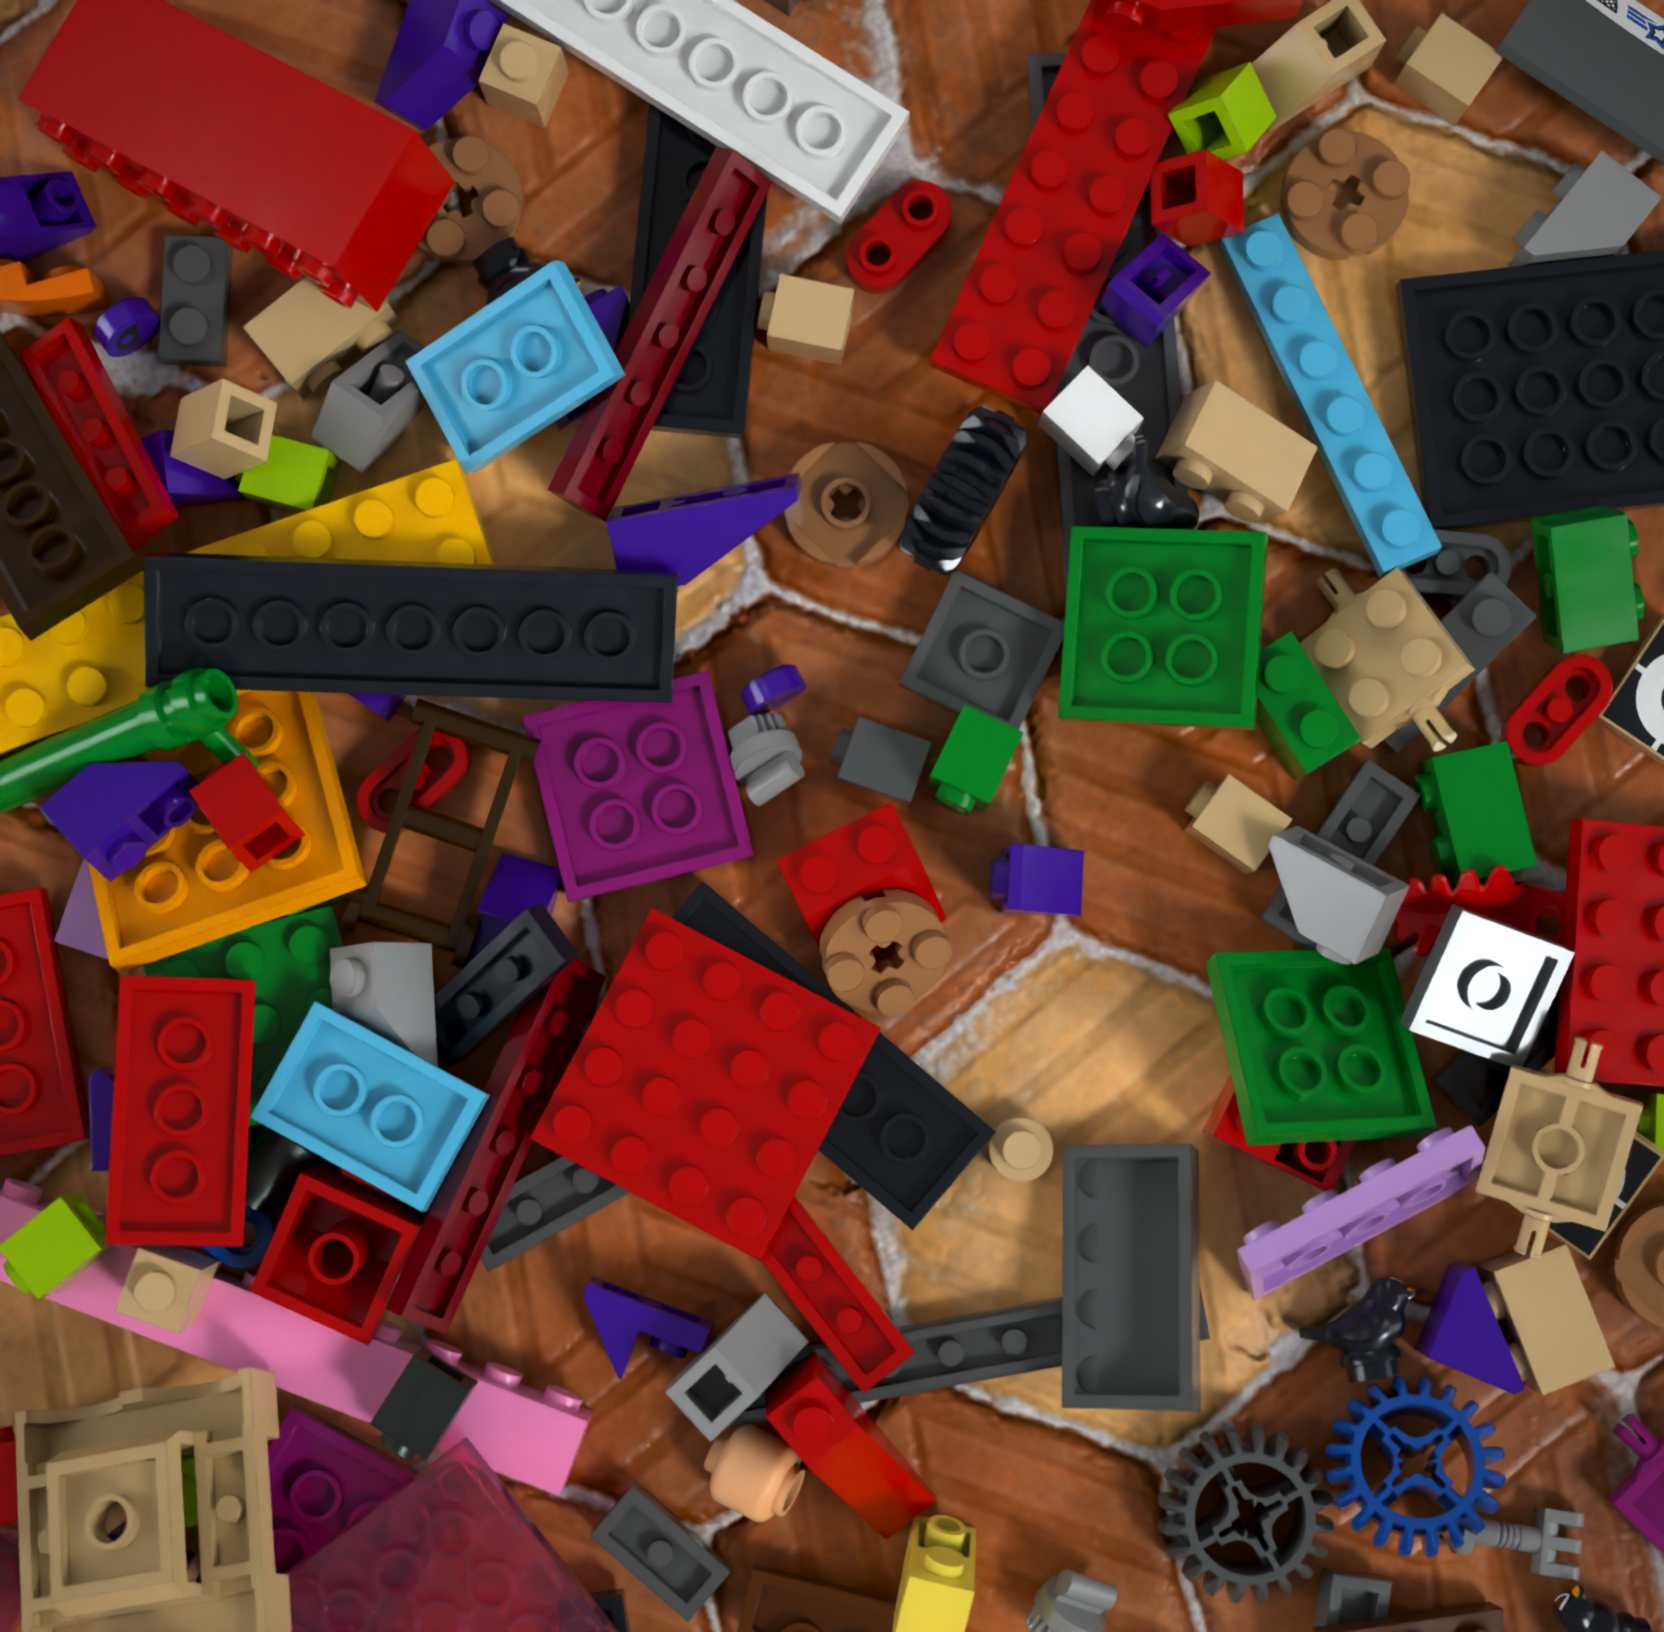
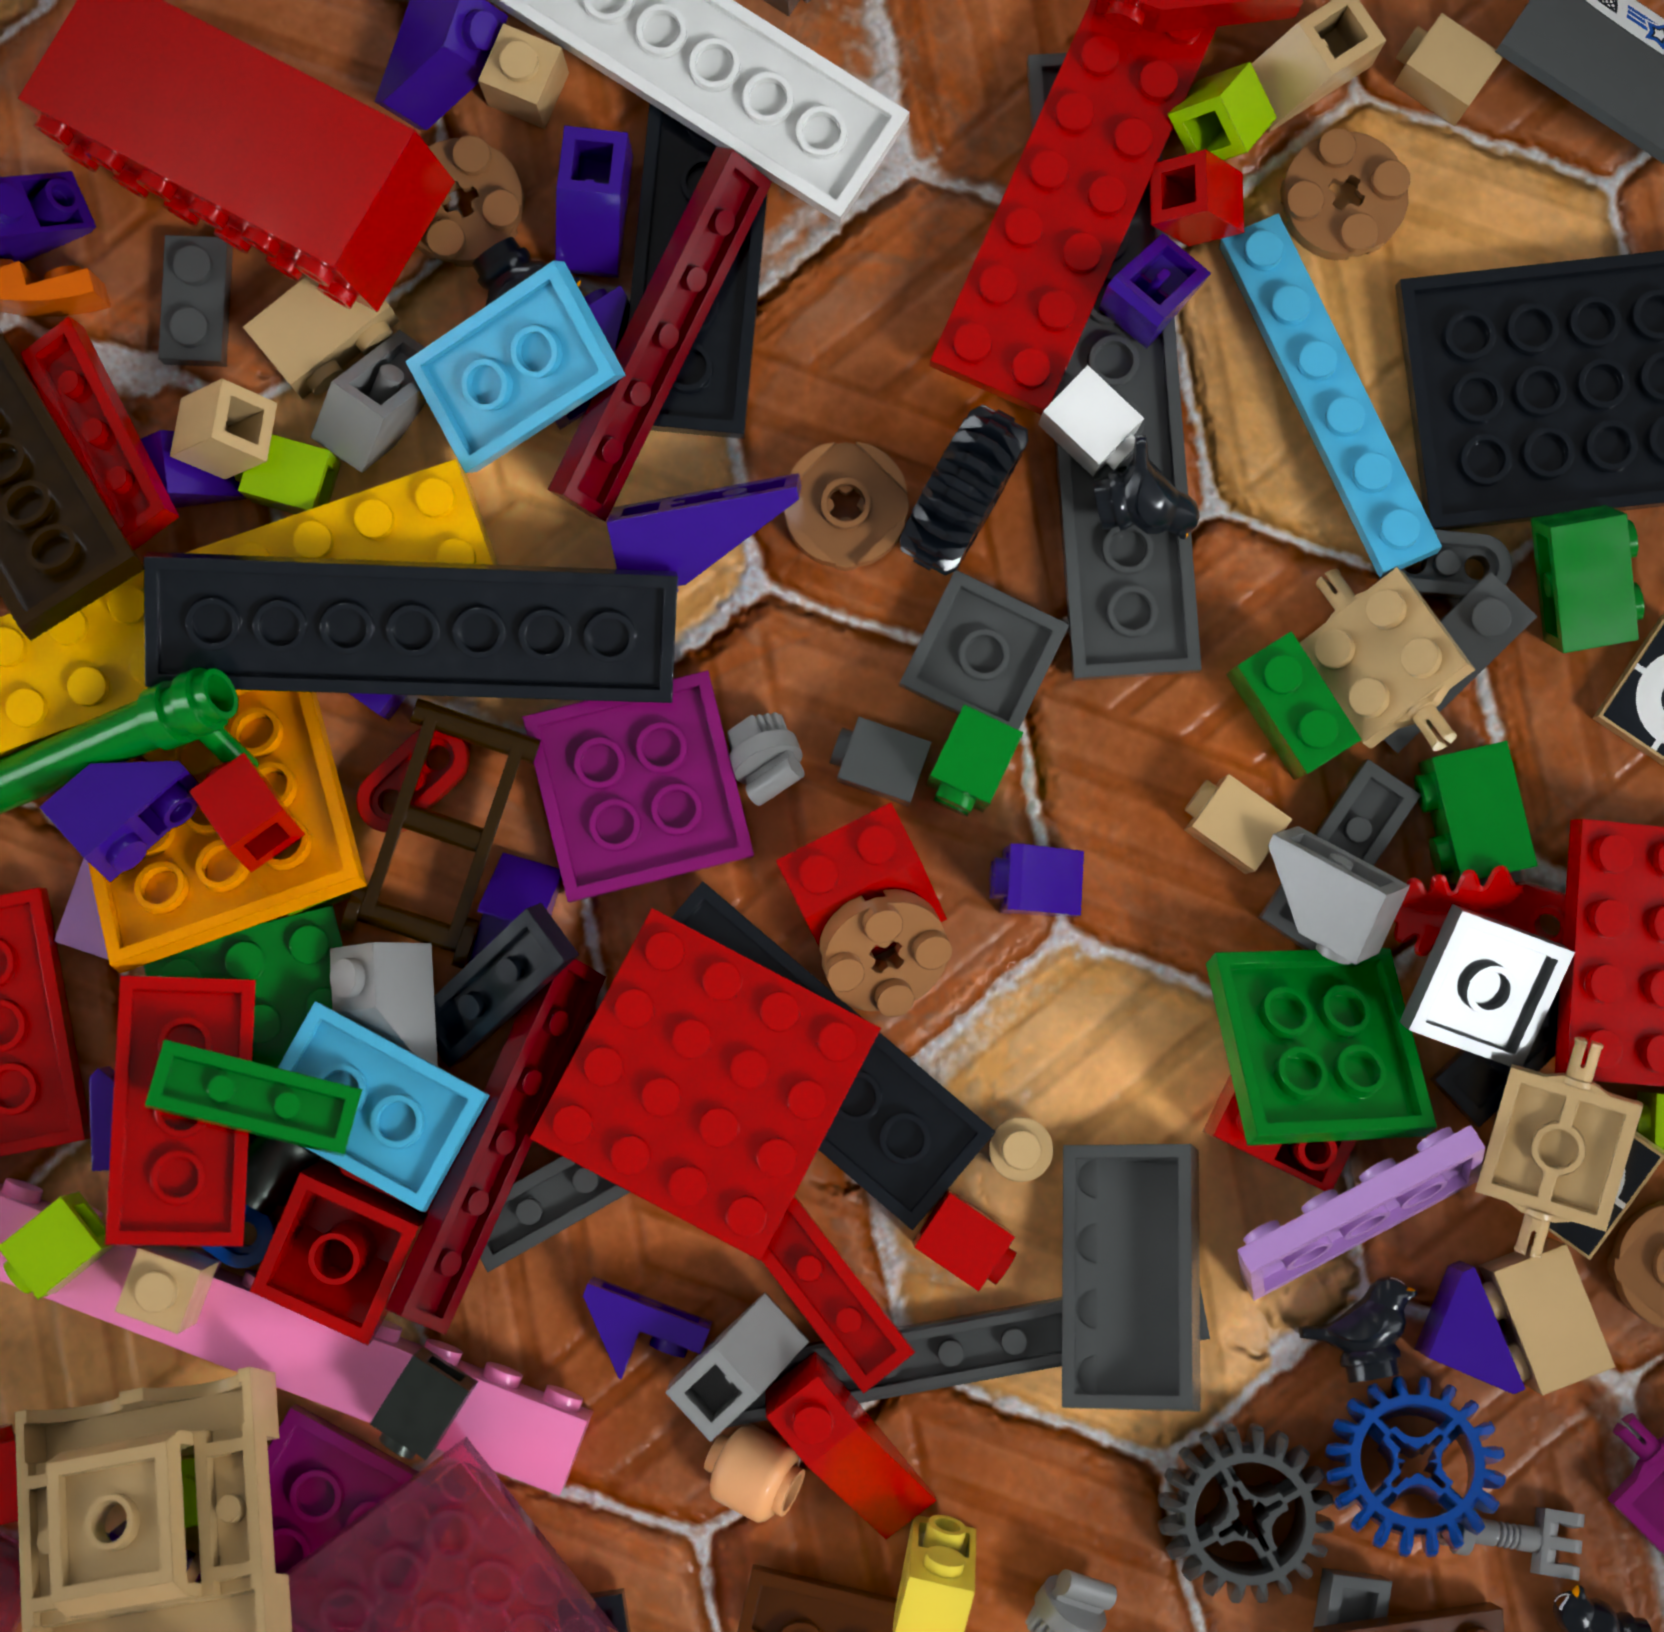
(126, 326): dark purple tile -> none
(253, 1098): none -> green plate
(592, 200): none -> dark purple slope
(661, 1551): dark grey plate -> none
(772, 689): dark purple tile -> none
(807, 318): tan brick -> none
(900, 236): red plate -> none
(966, 1241): none -> red brick
(1163, 627): green plate -> none
(1236, 453): tan brick -> none
(1555, 713): red plate -> none
(1593, 217): light grey slope -> none

